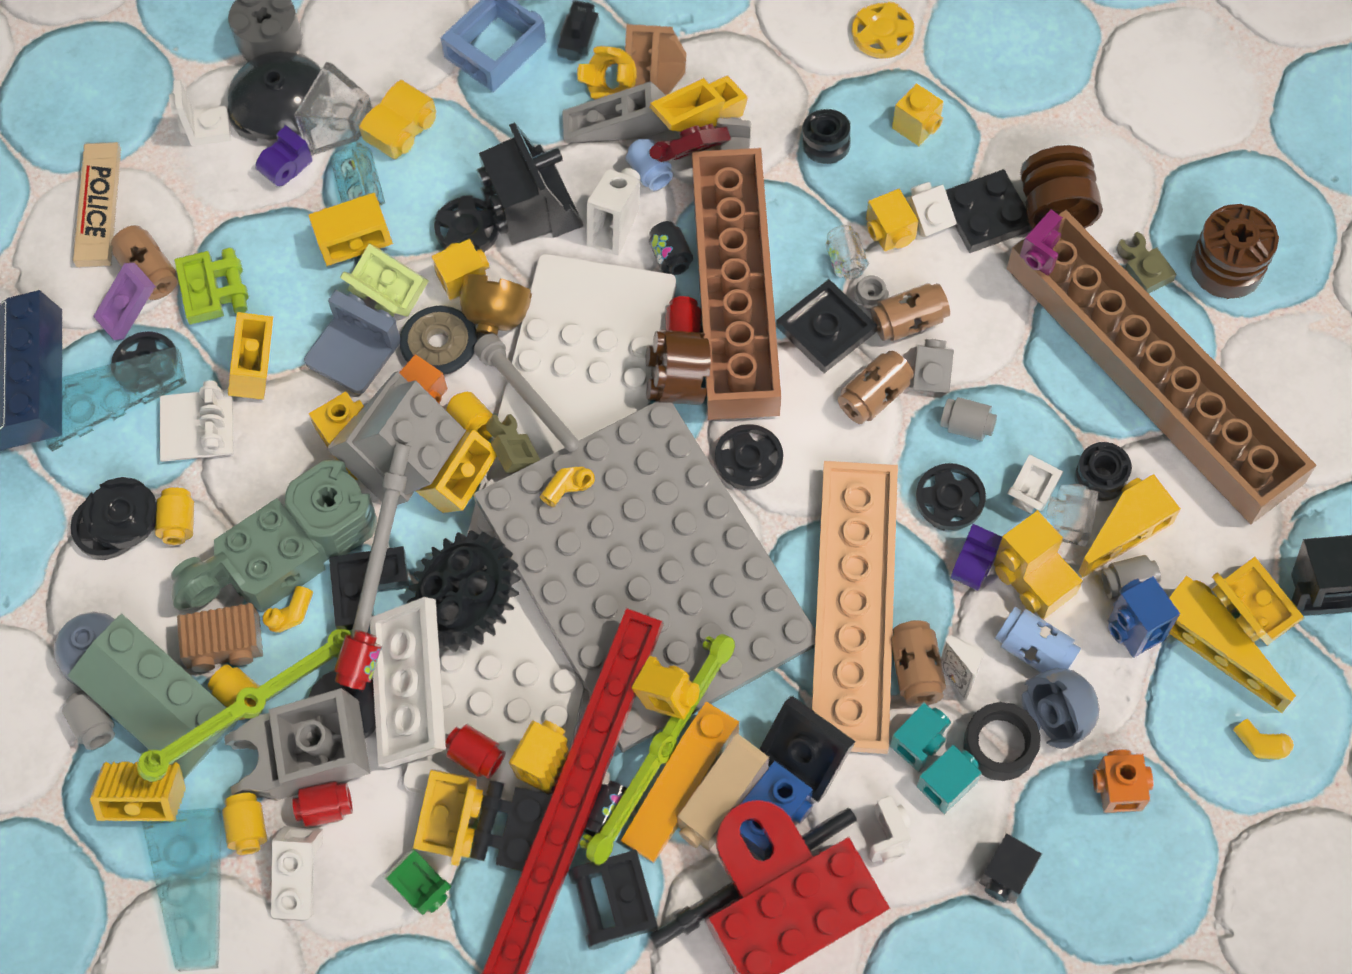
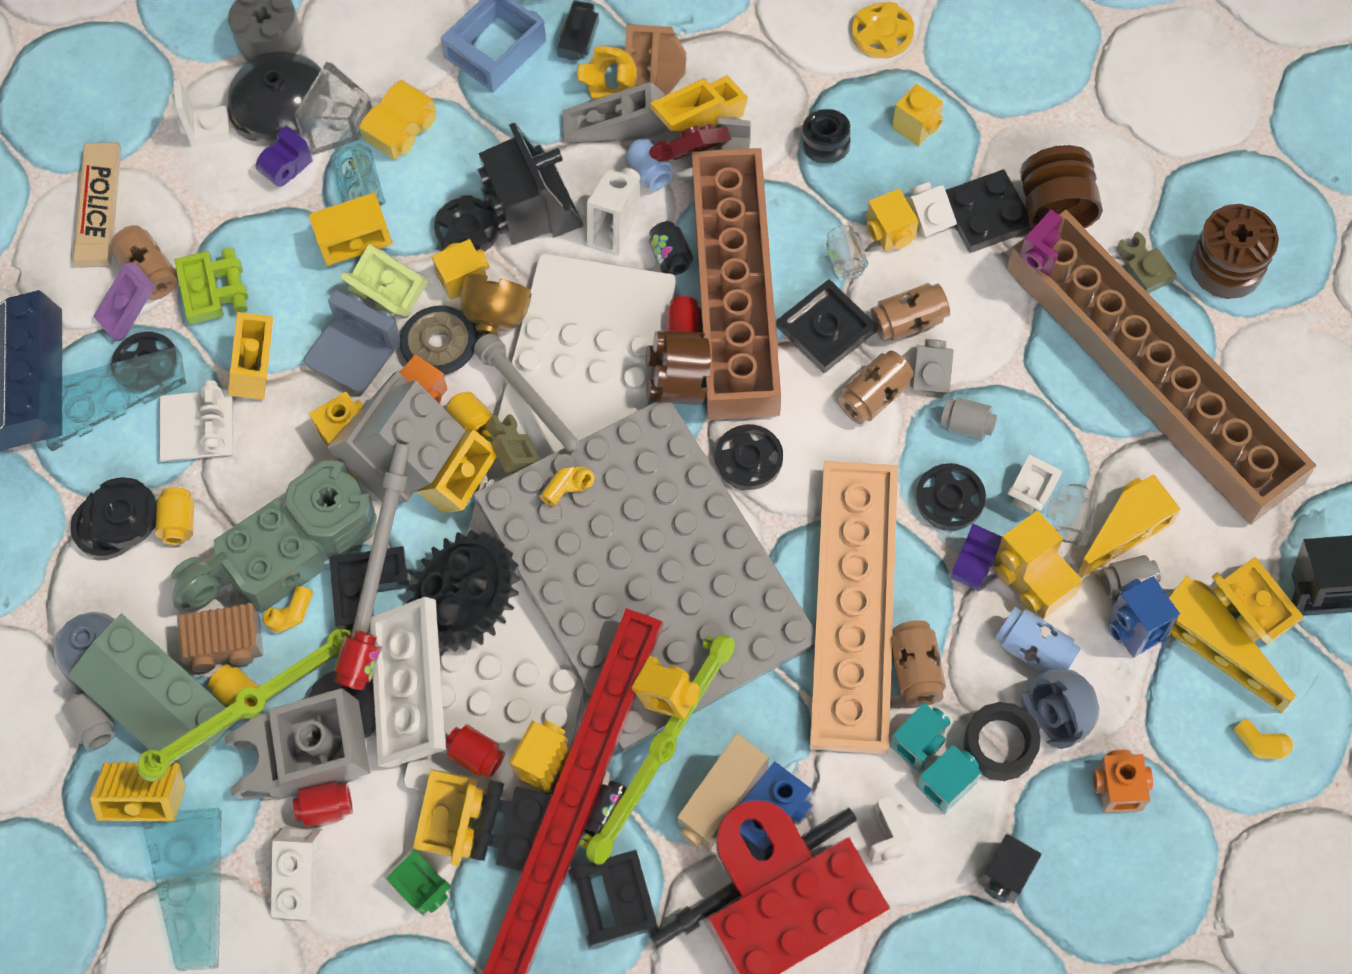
(244, 823): yellow brick -> none
(679, 780): light orange slope -> none
(807, 746): black plate -> none
(870, 284): light grey plate -> none
(961, 663): white slope -> none
(1105, 456): black wheel -> none

